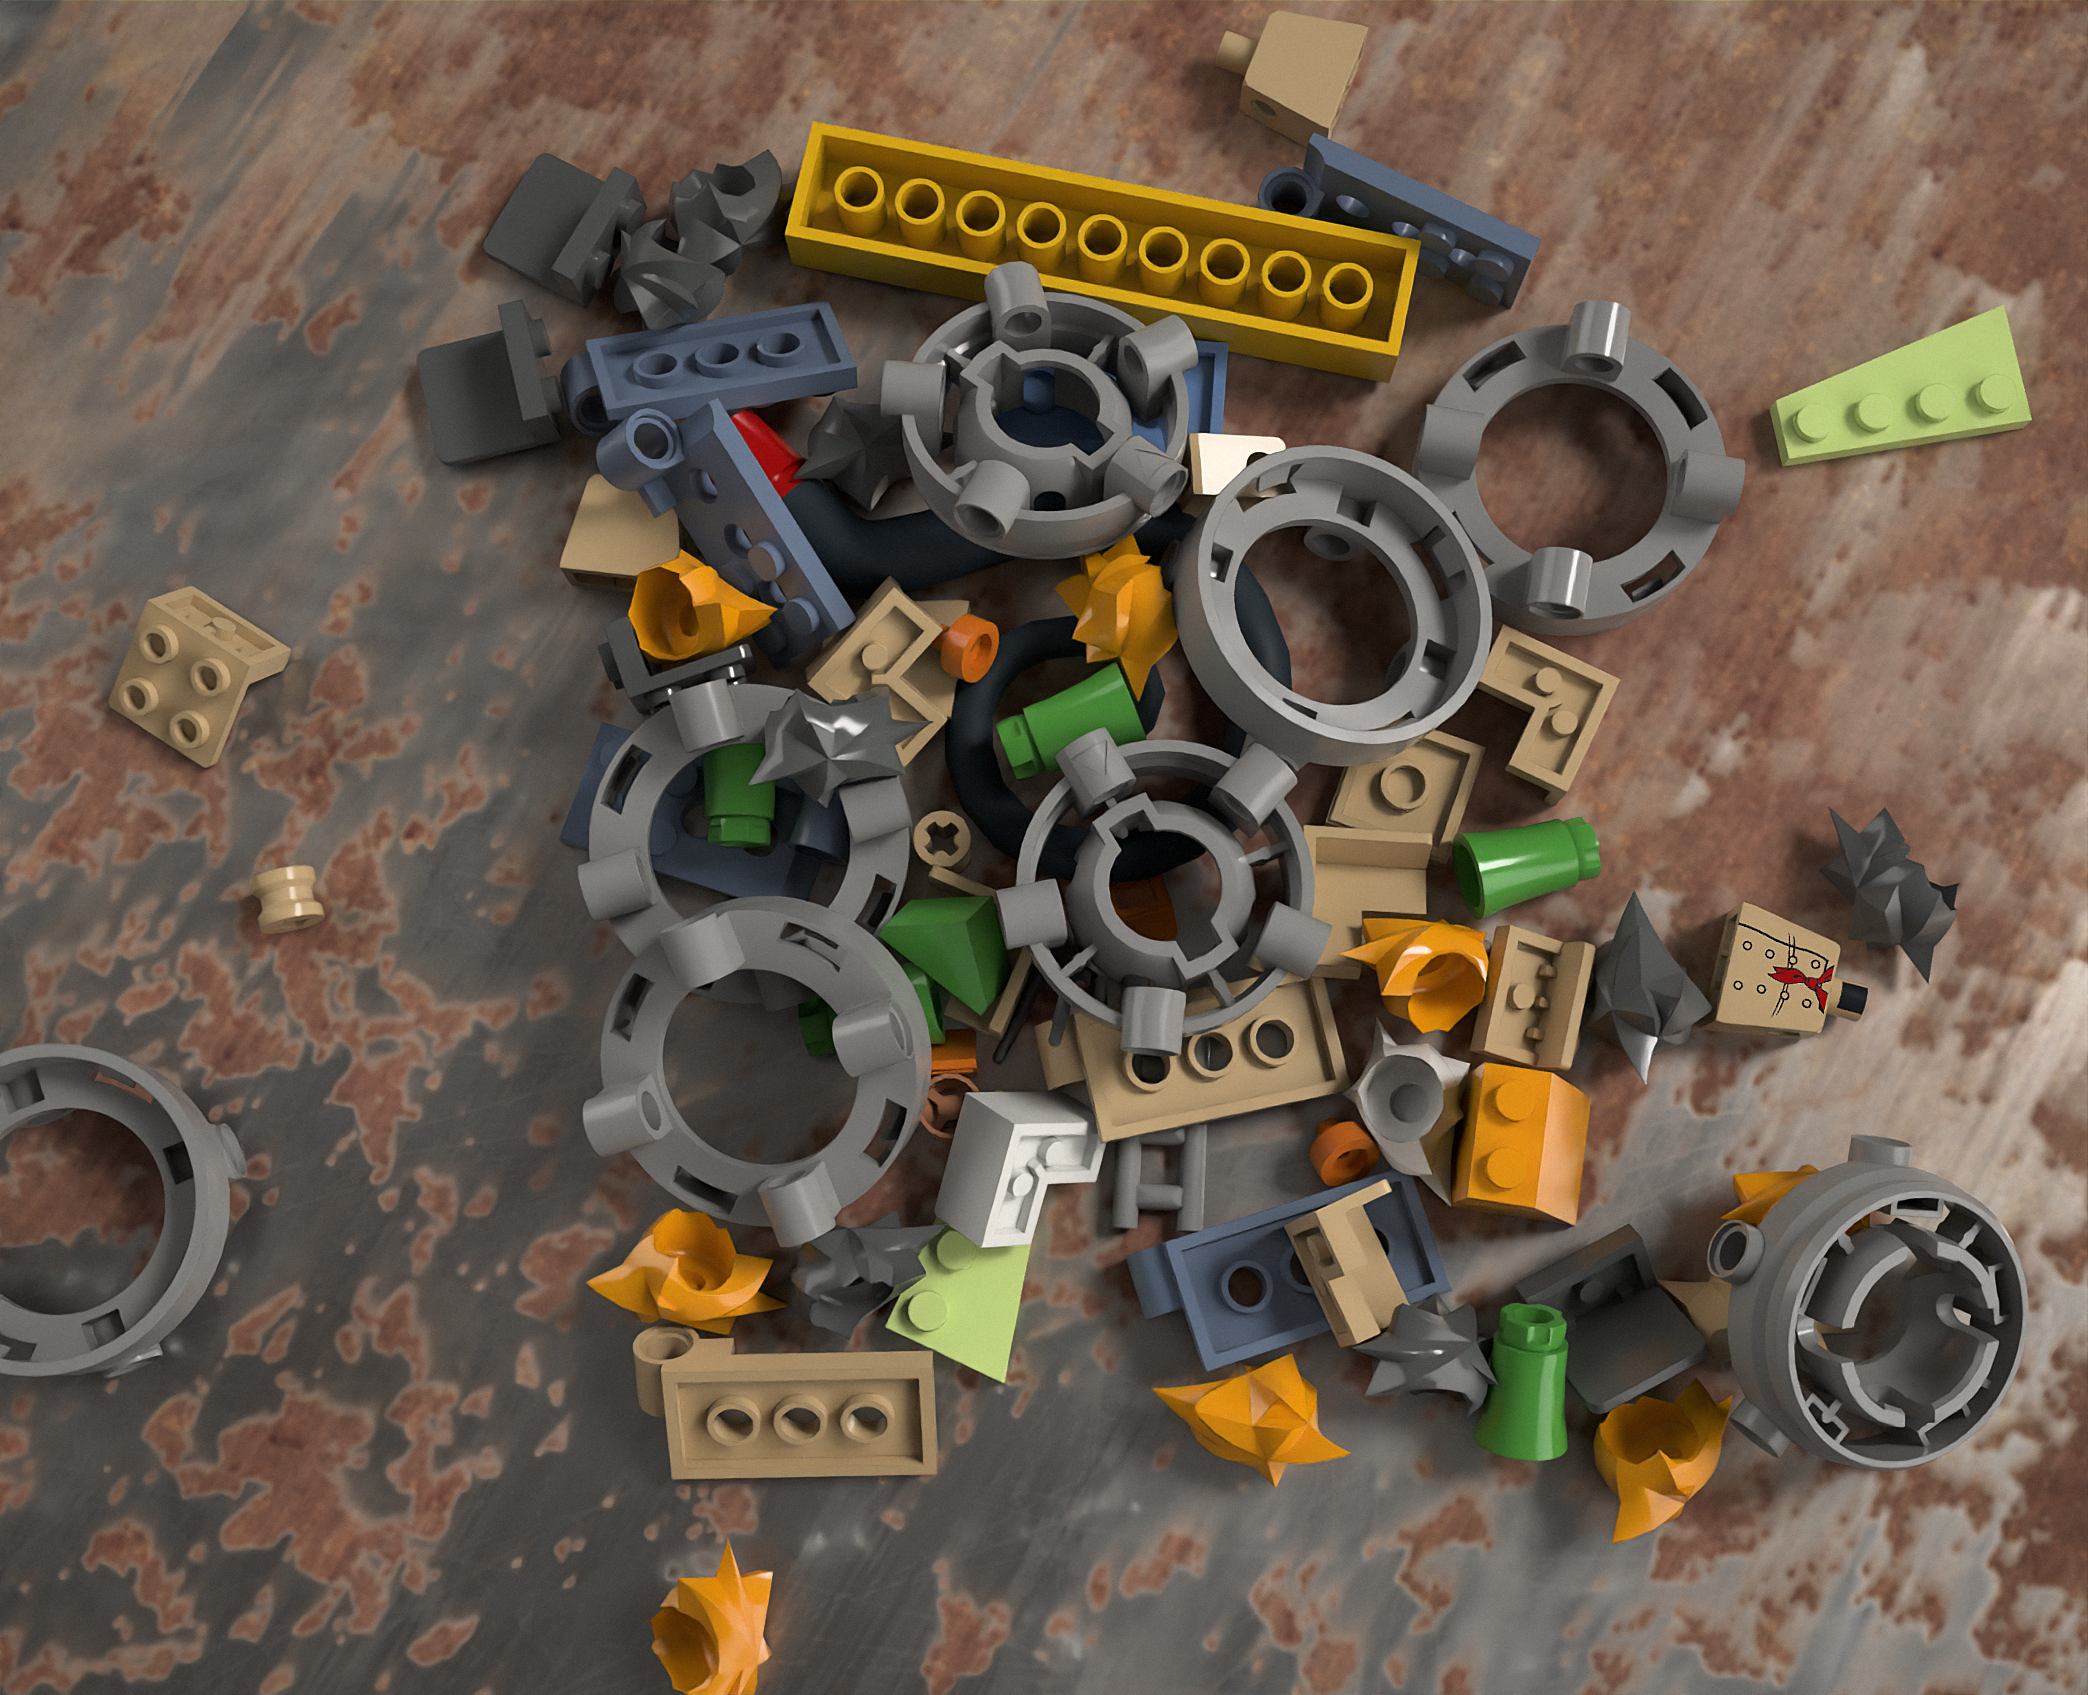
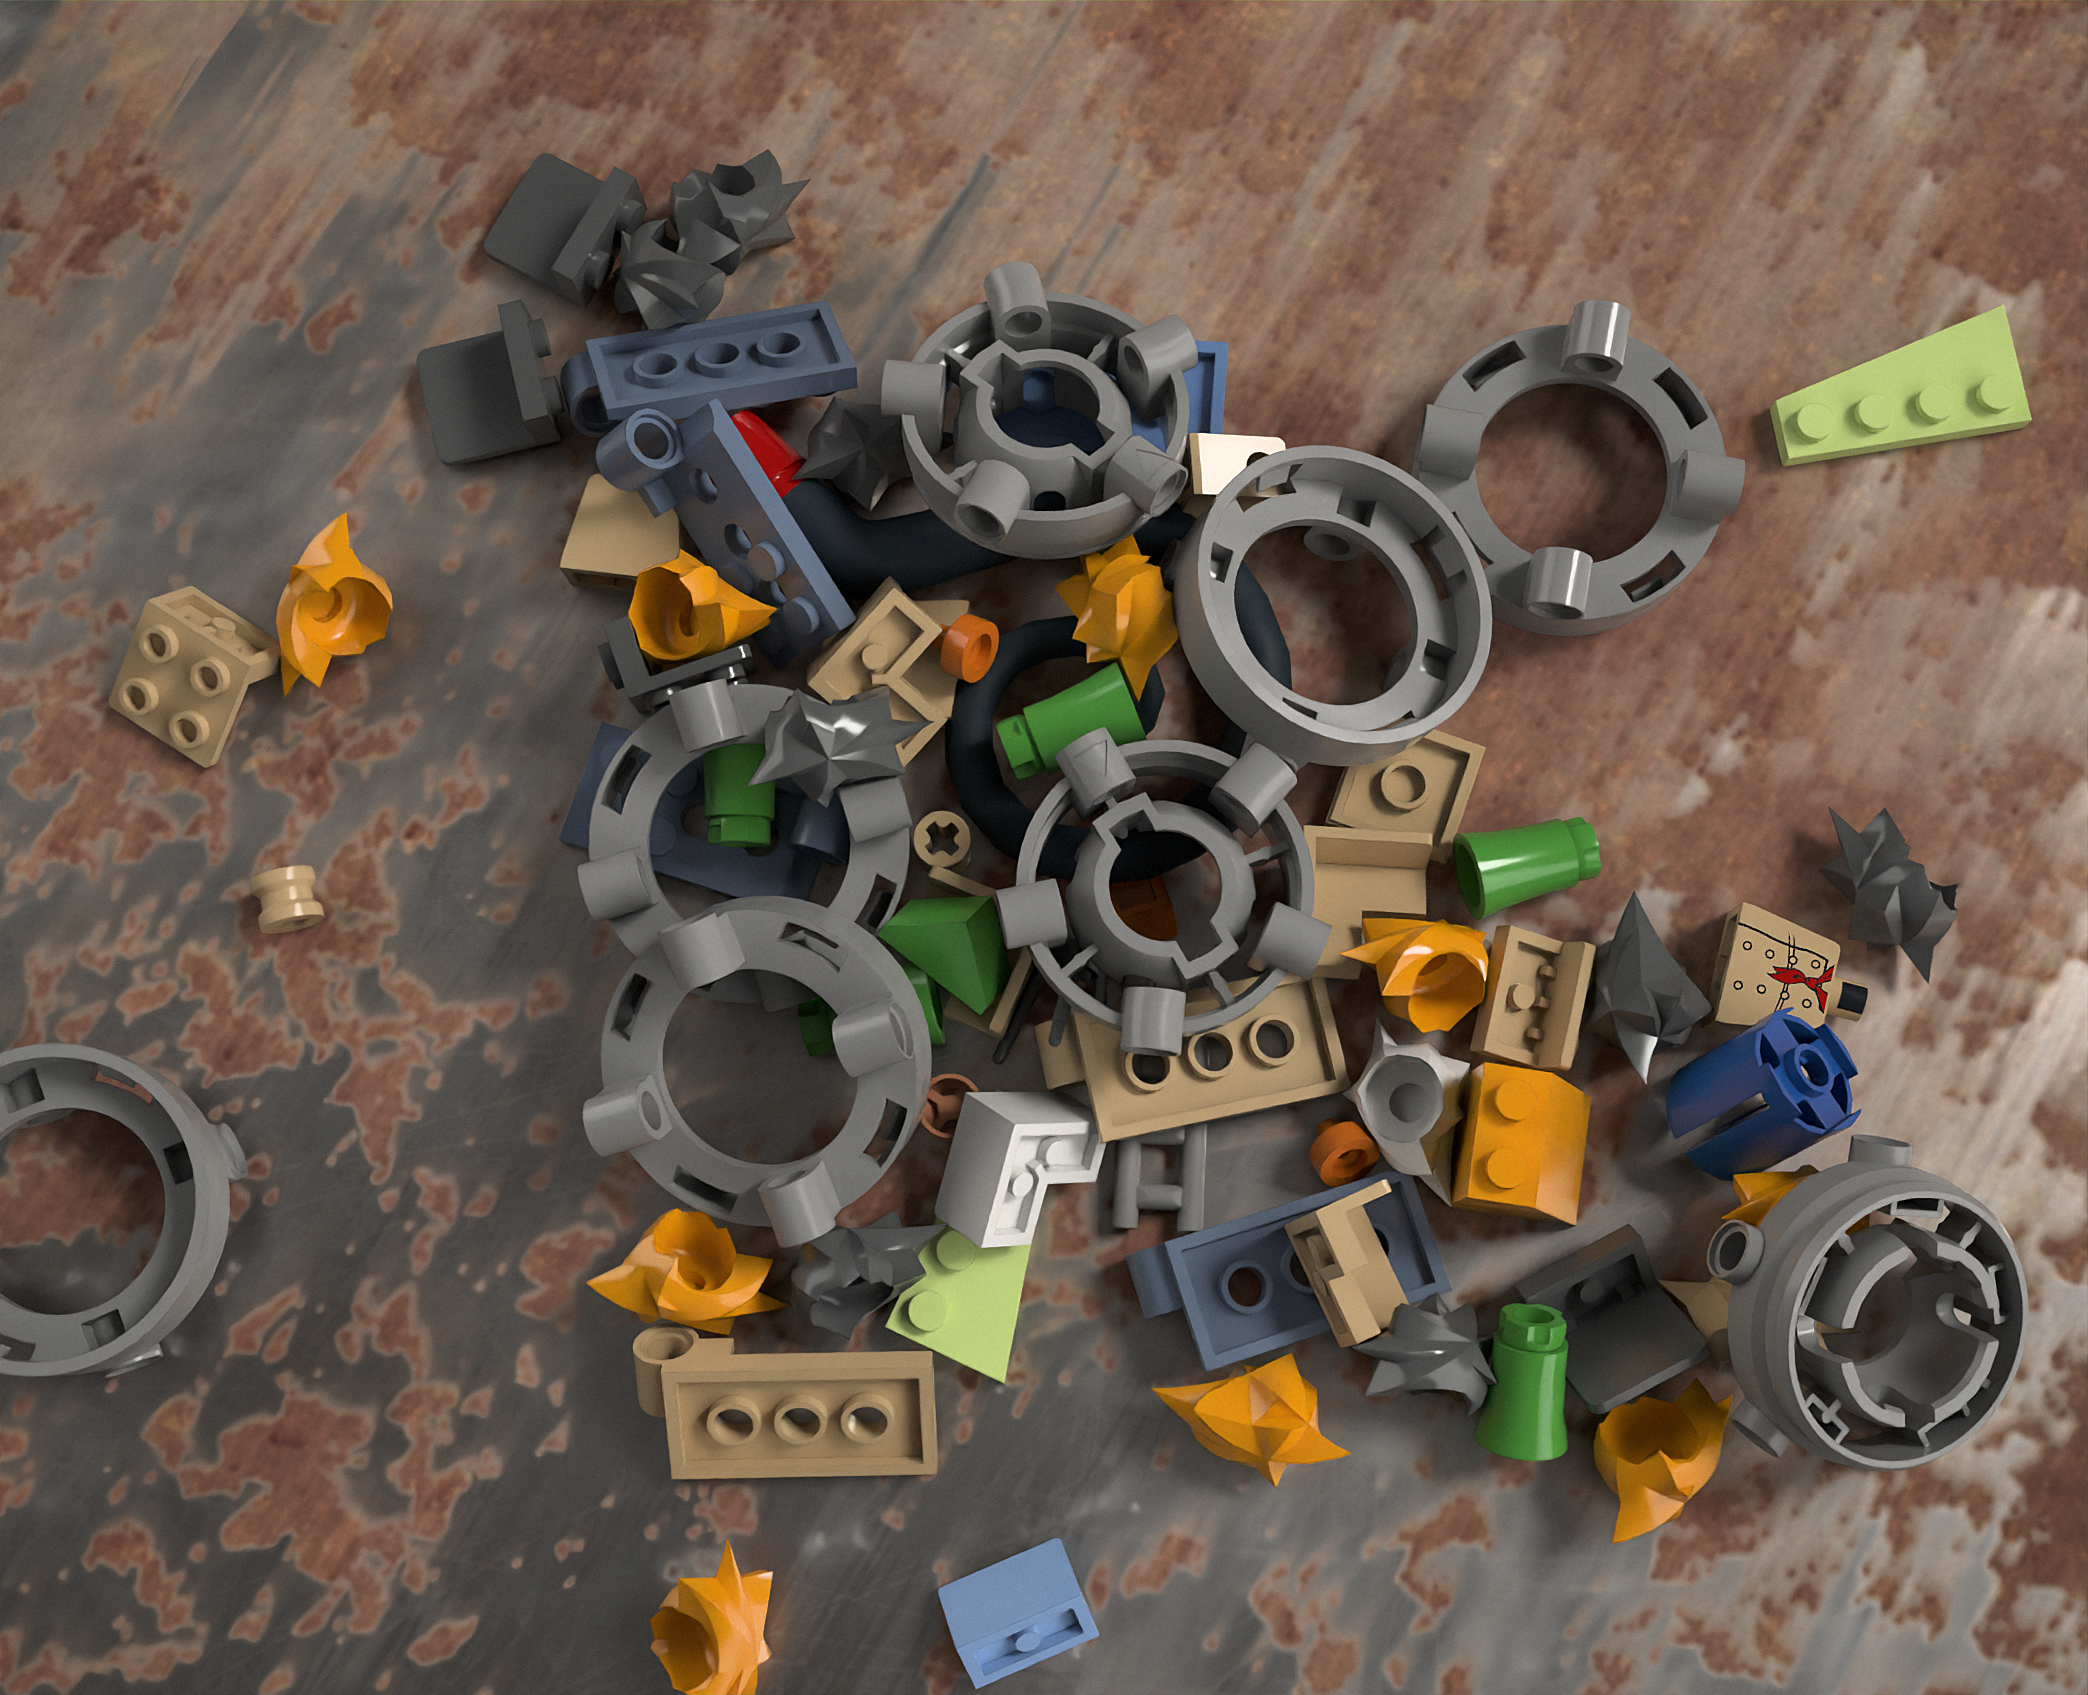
(329, 607): none -> light orange hair
(957, 1054): orange slope -> none
(1017, 1613): none -> light blue panel
(1227, 269): yellow brick -> none
(1295, 72): tan torso -> none
(1455, 237): sand blue hinge -> none
(1564, 705): tan panel -> none
(1795, 1107): none -> blue cylinder

